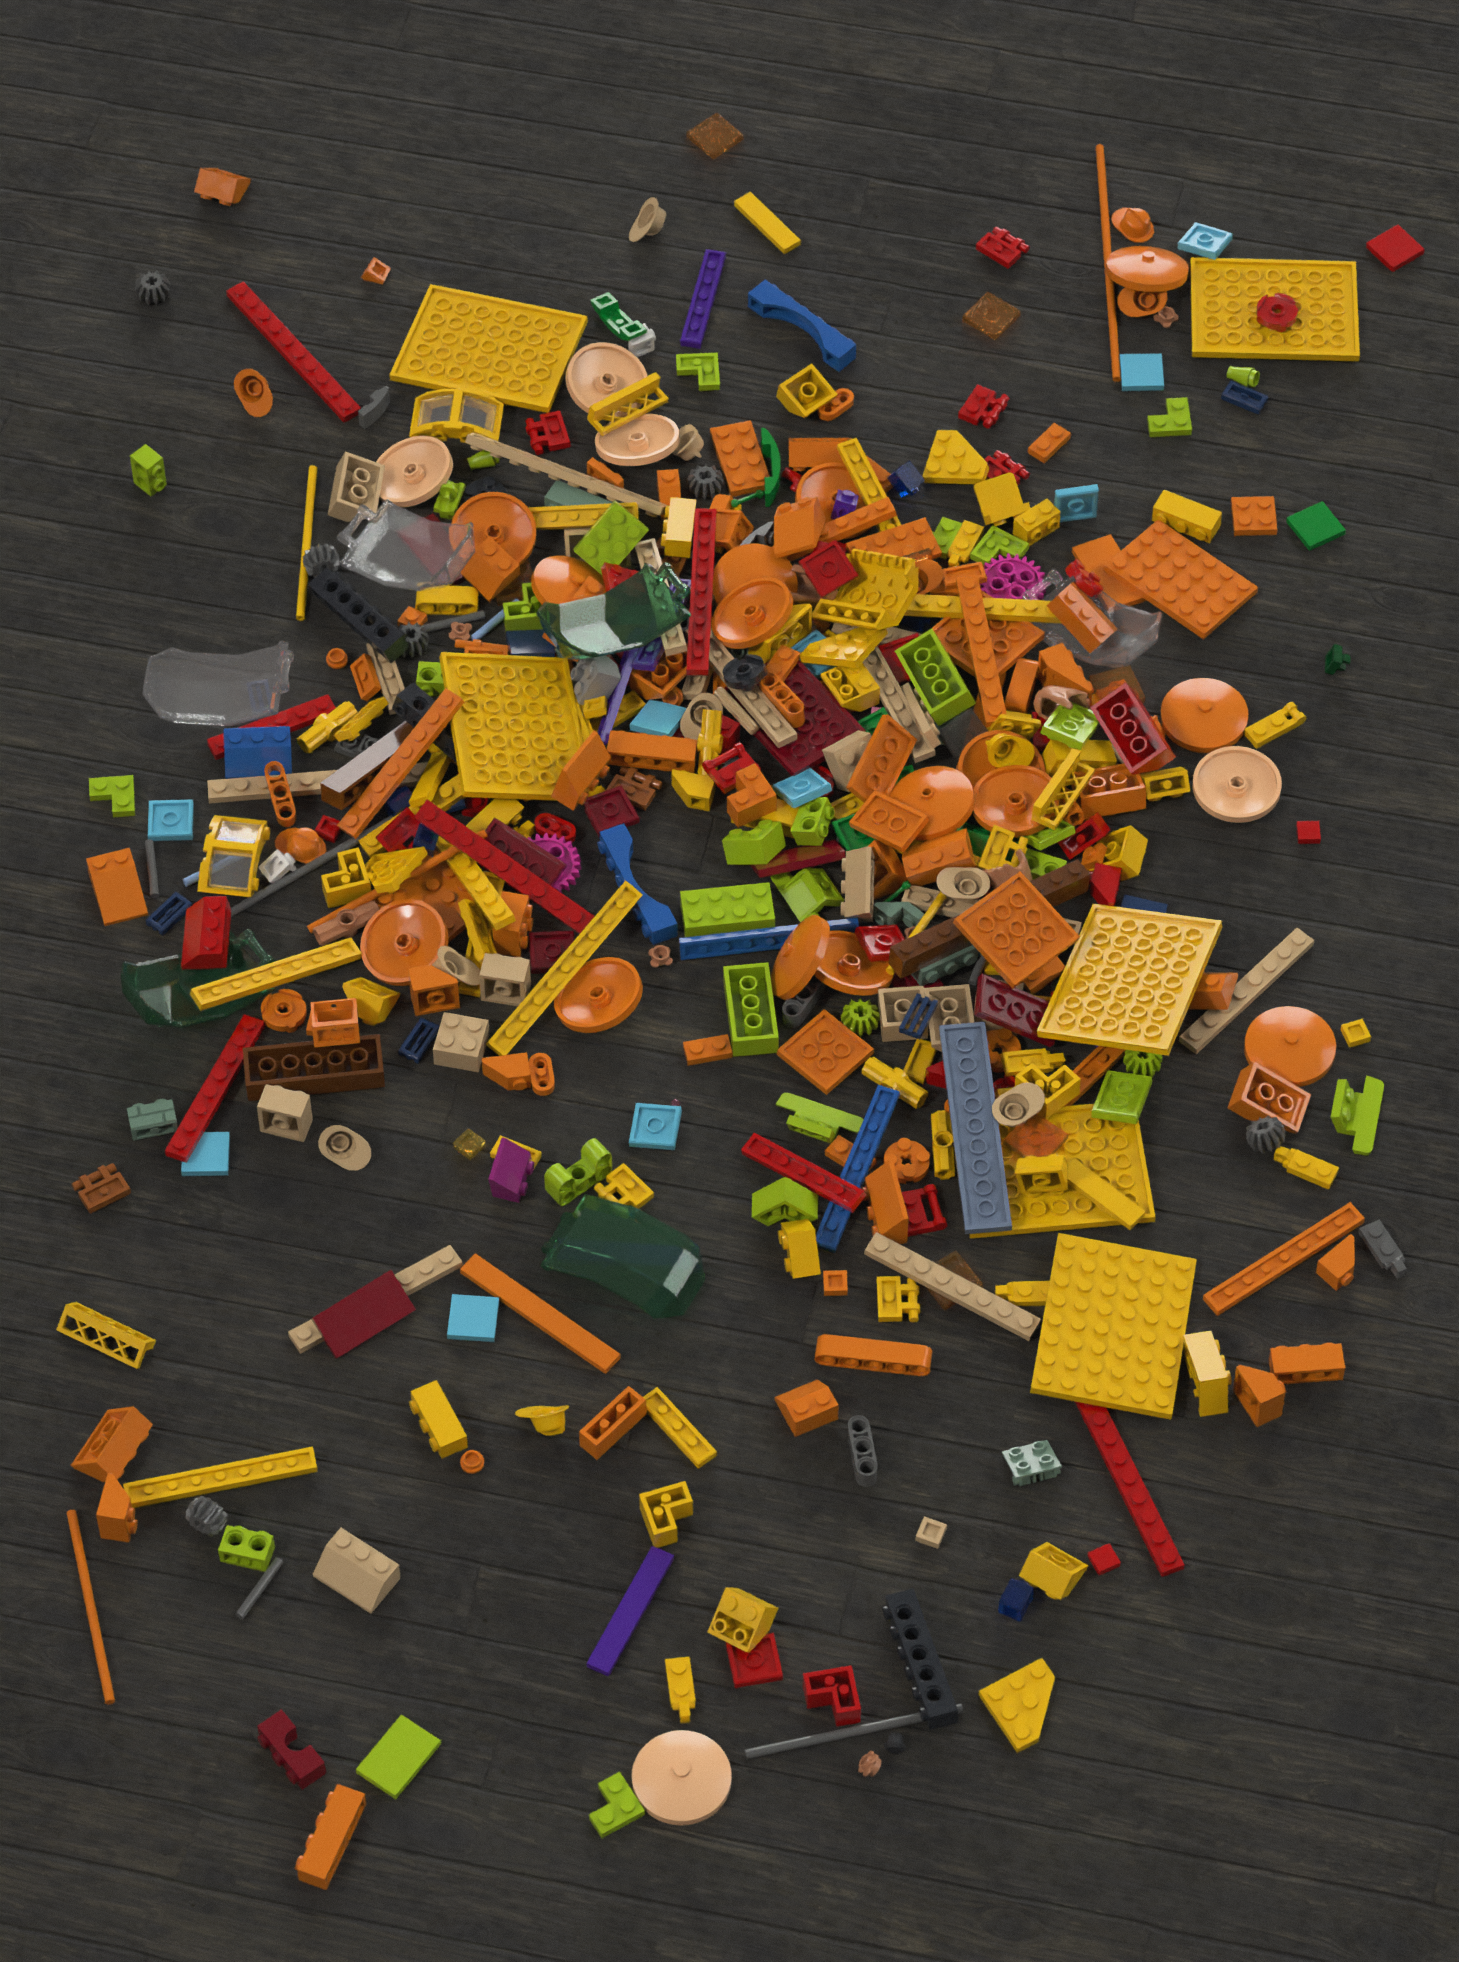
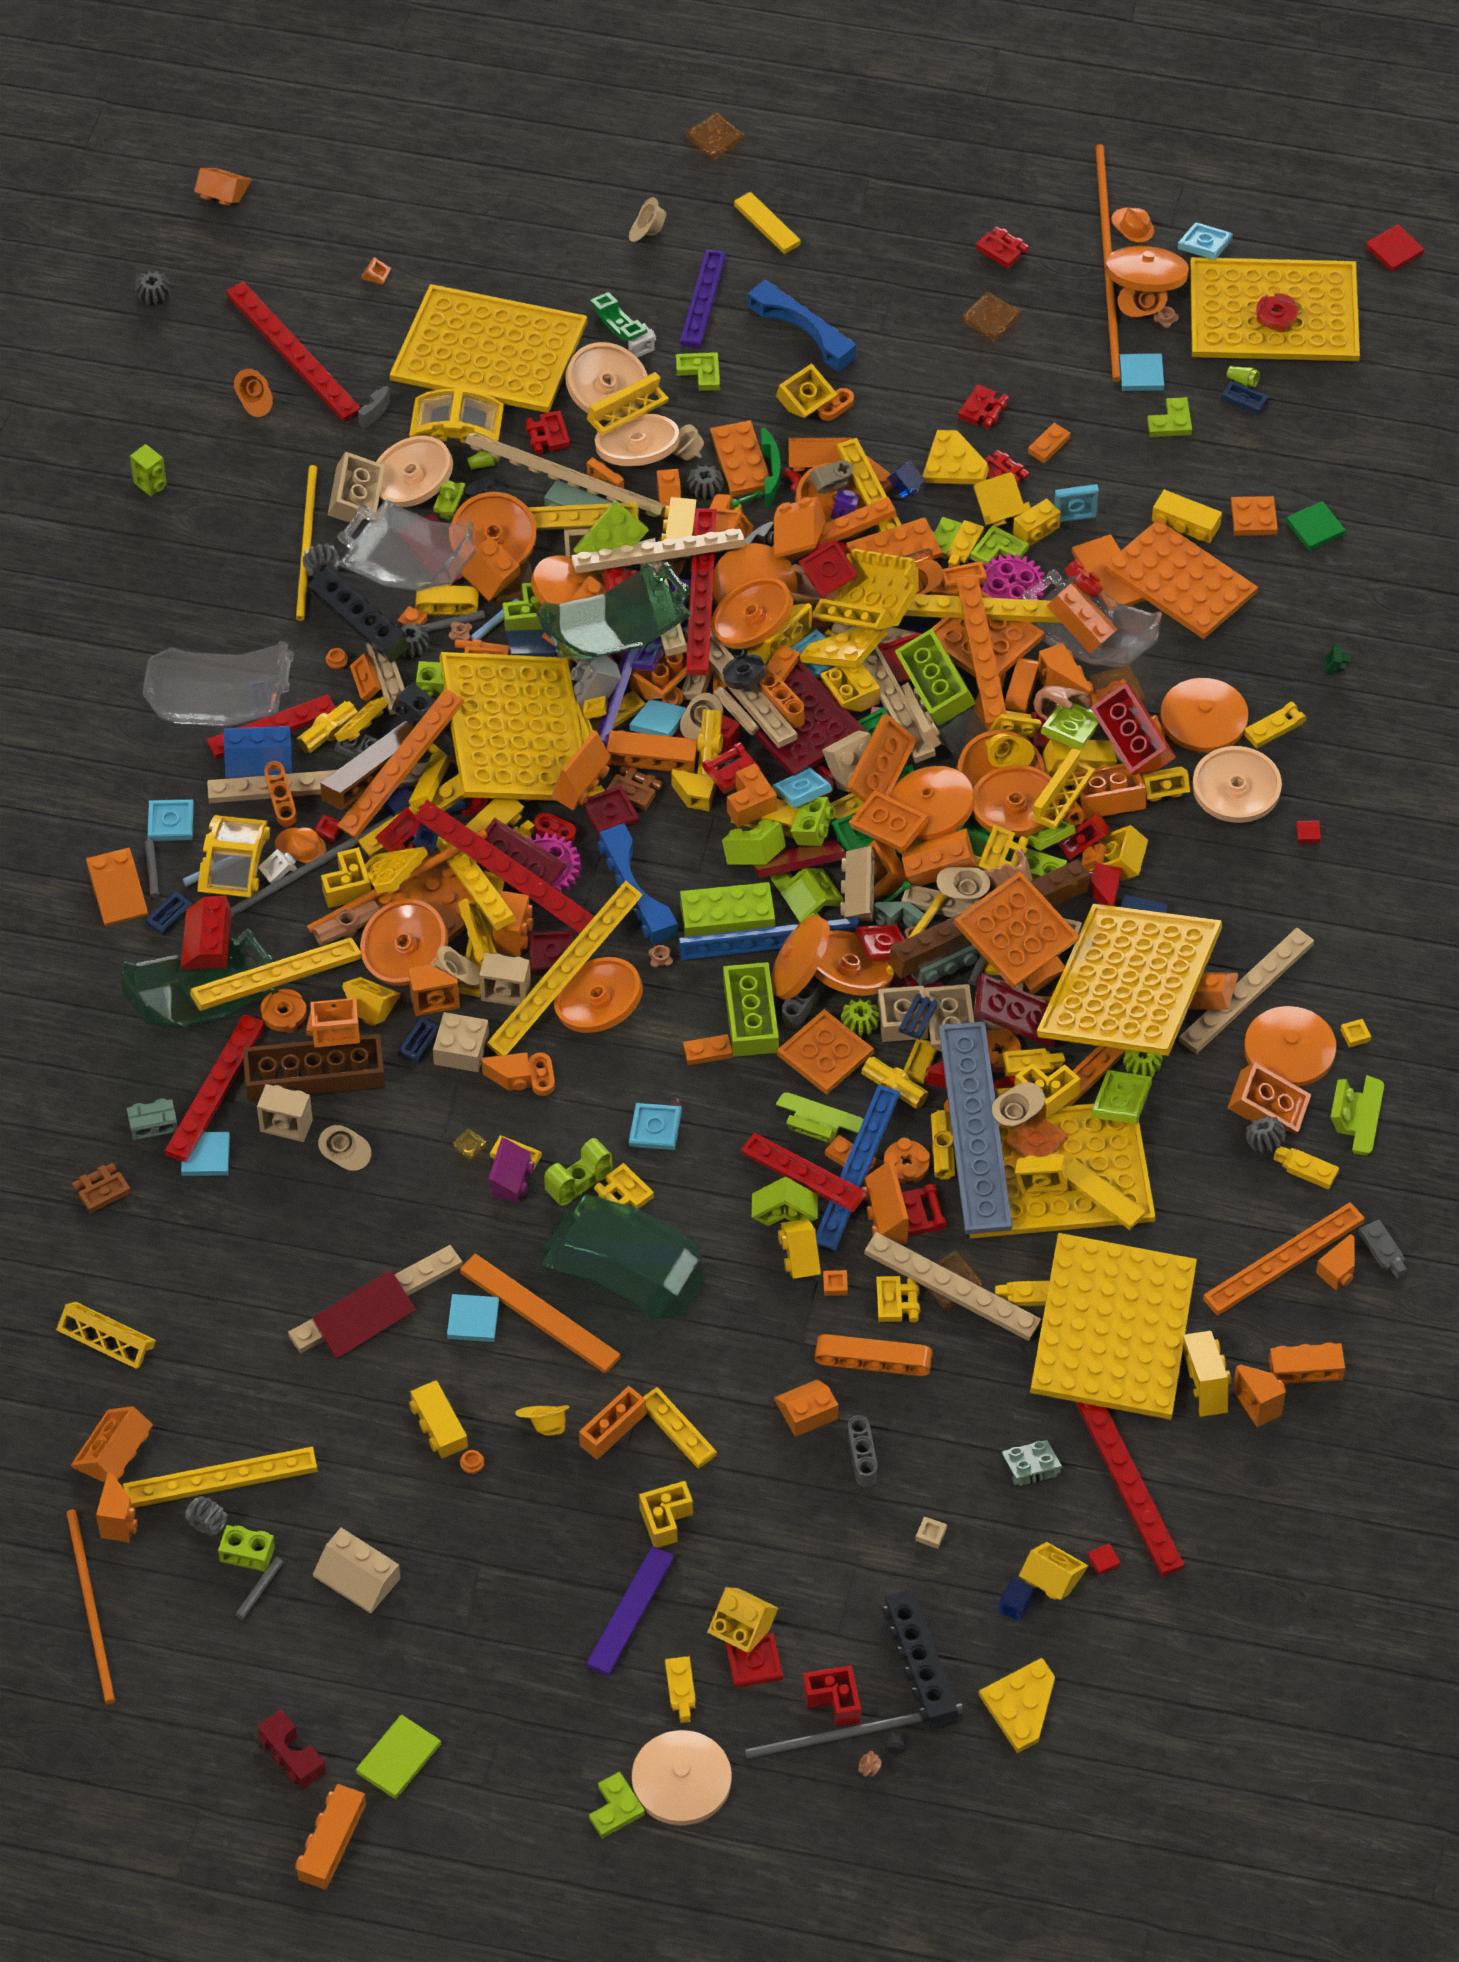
(116, 788): lime plate -> none
(657, 551): none -> tan plate
(831, 476): none -> dark tan piece

